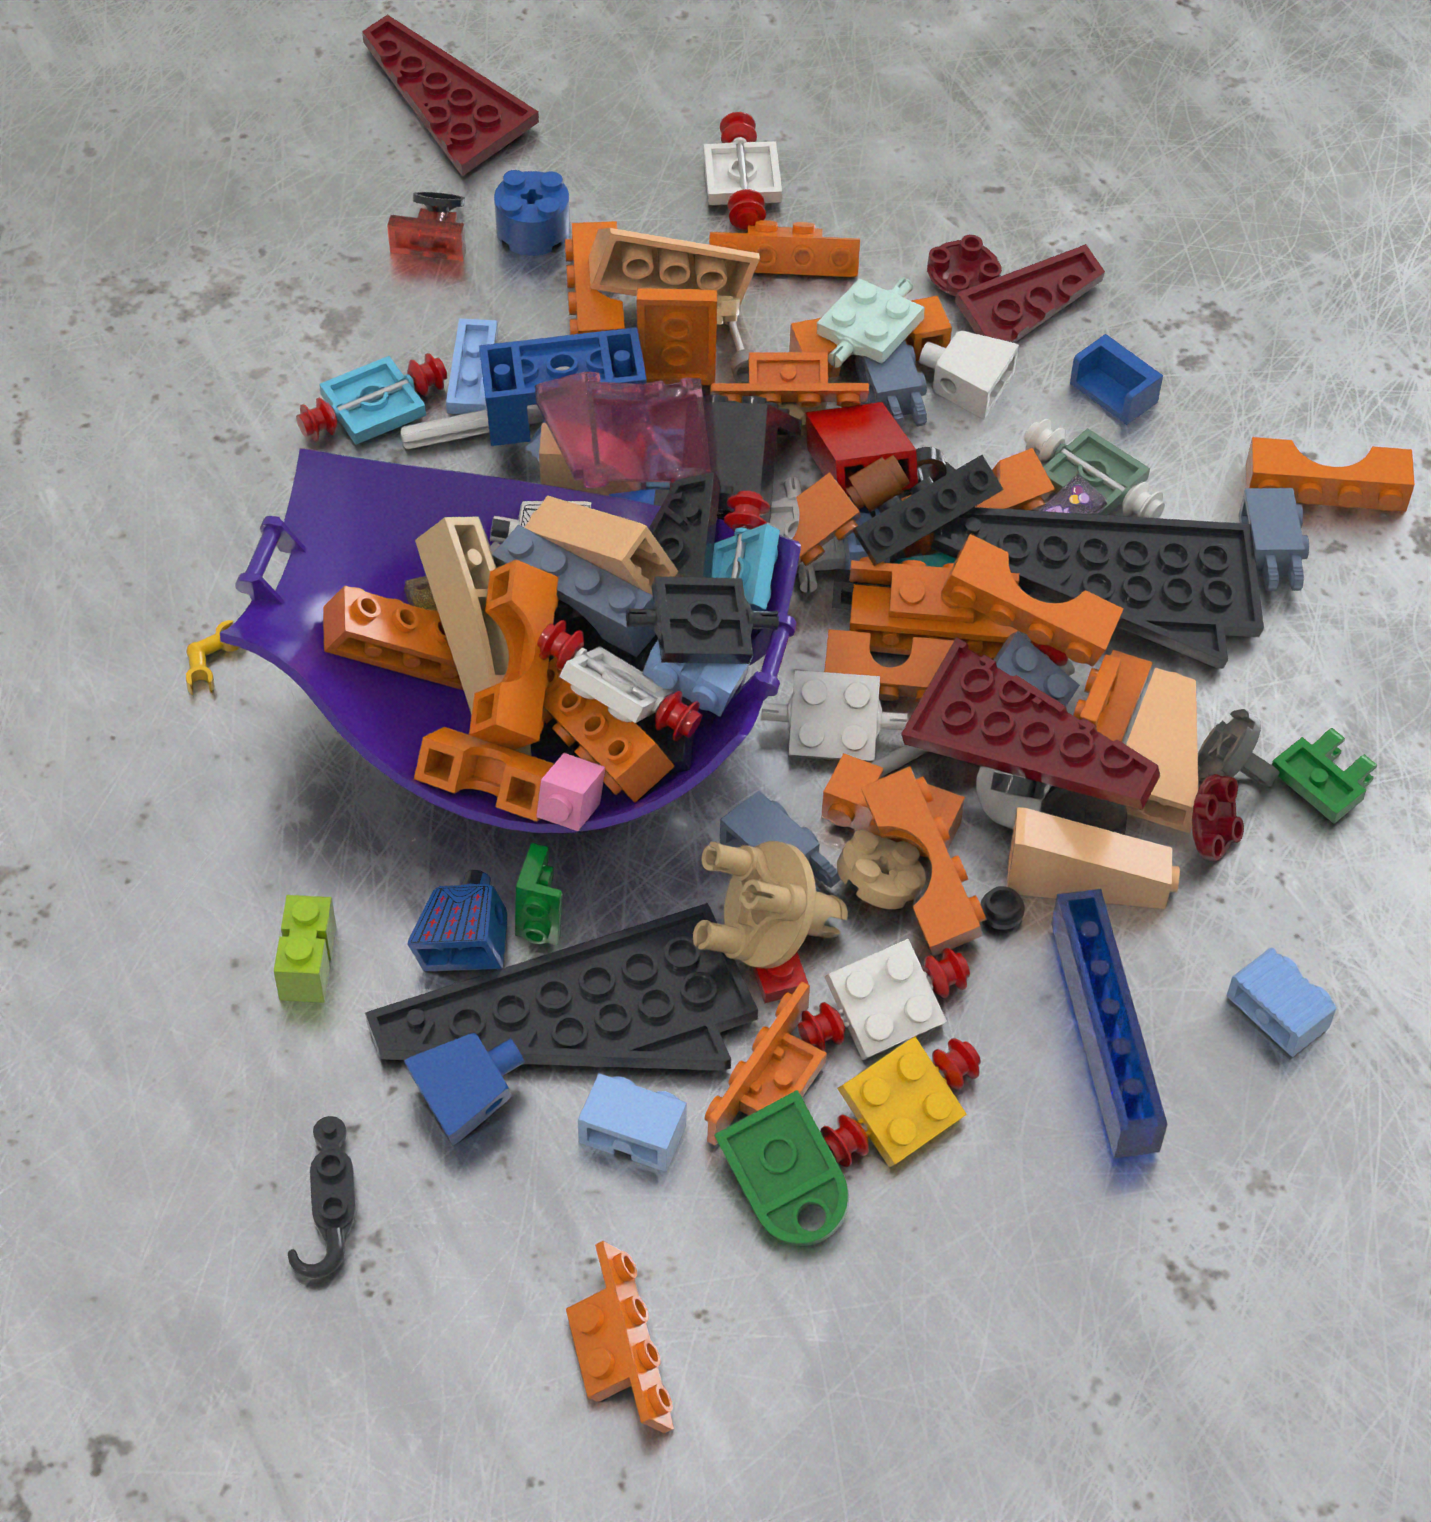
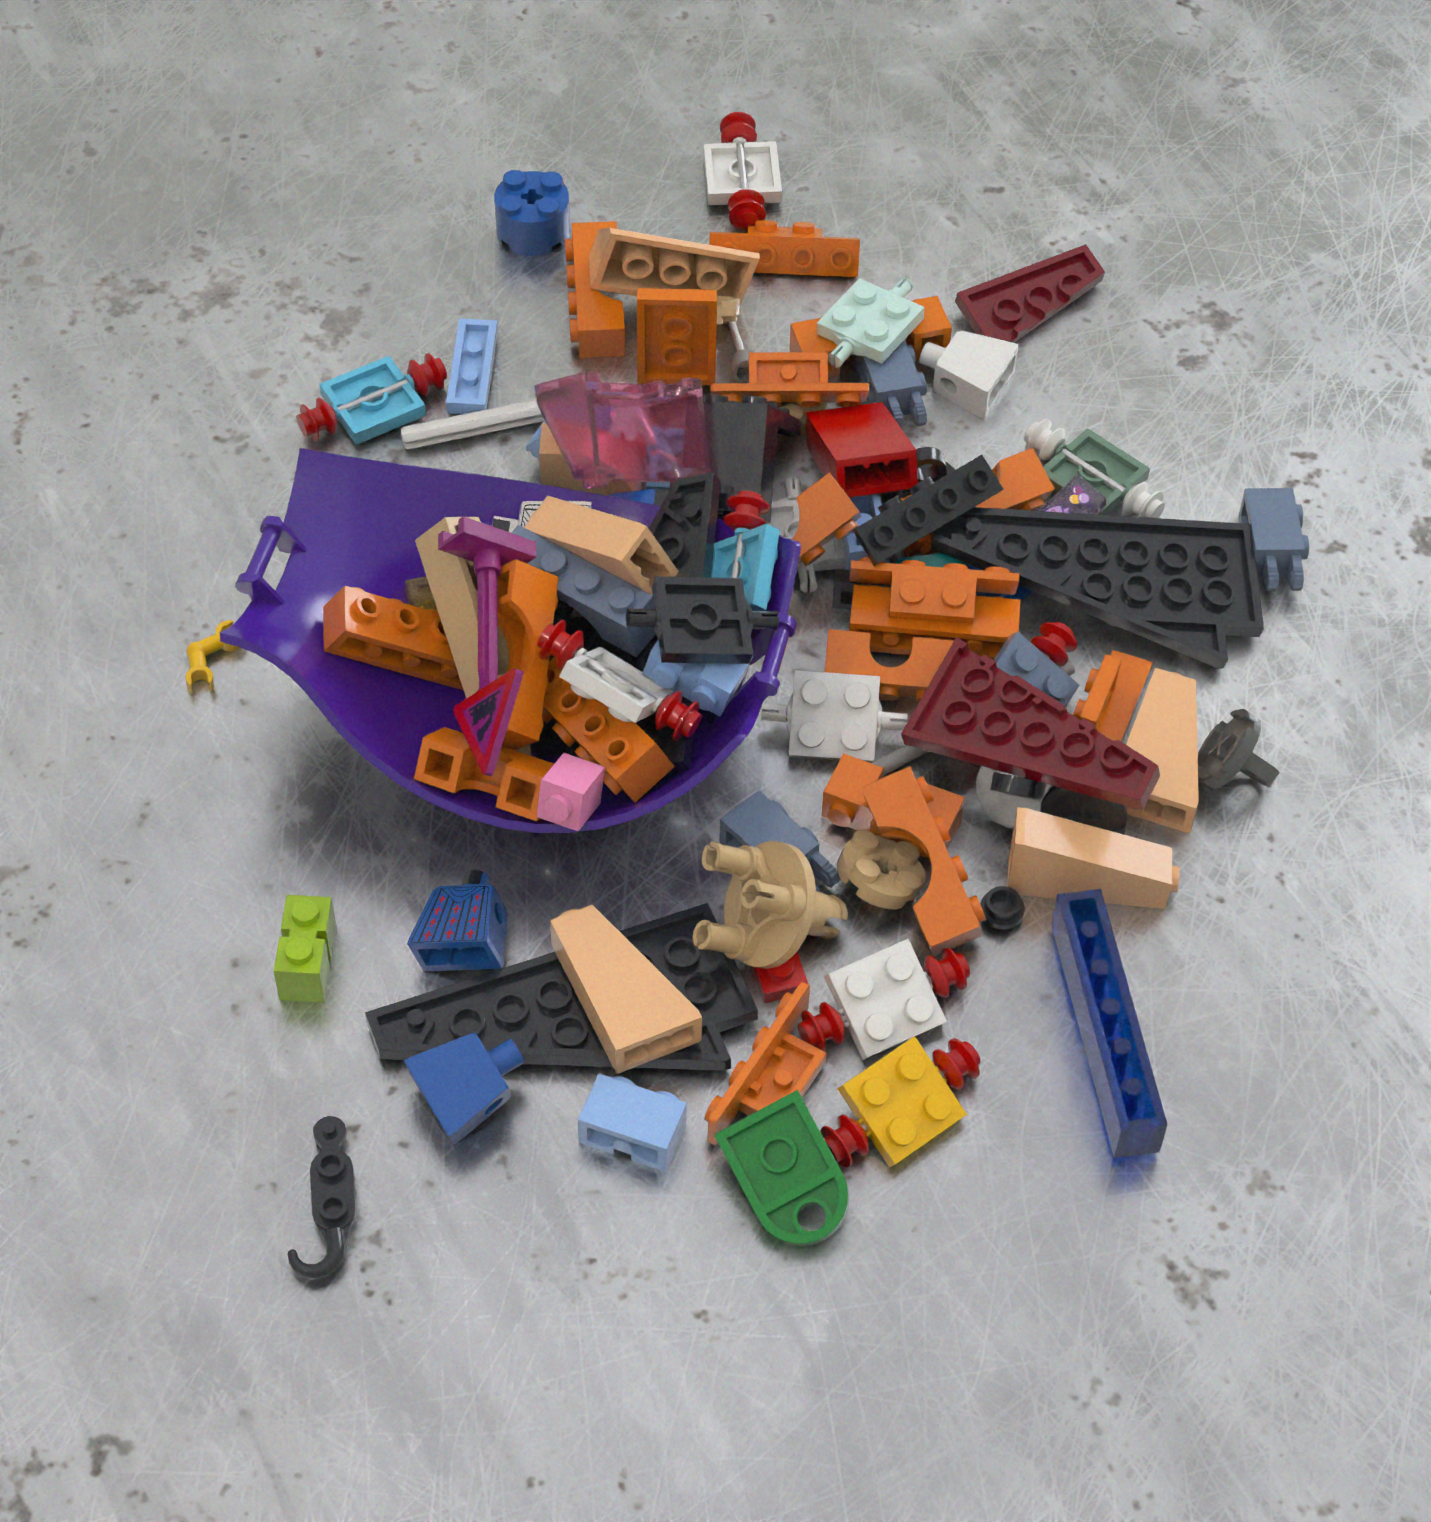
(433, 232): clear red piece -> none
(454, 102): dark red wing -> none
(488, 711): none -> magenta piece
(517, 366): blue plate -> none
(537, 904): green bracket -> none
(616, 1343): orange bracket -> none
(622, 992): none -> light nougat slope
(877, 483): dark orange brick -> none
(962, 264): dark red dish -> none
(985, 583): orange arch -> none
(1116, 379): blue panel -> none
(1215, 817): dark red dish -> none
(1282, 1001): light blue brick -> none
(1320, 781): green plate -> none
(1376, 482): orange arch -> none

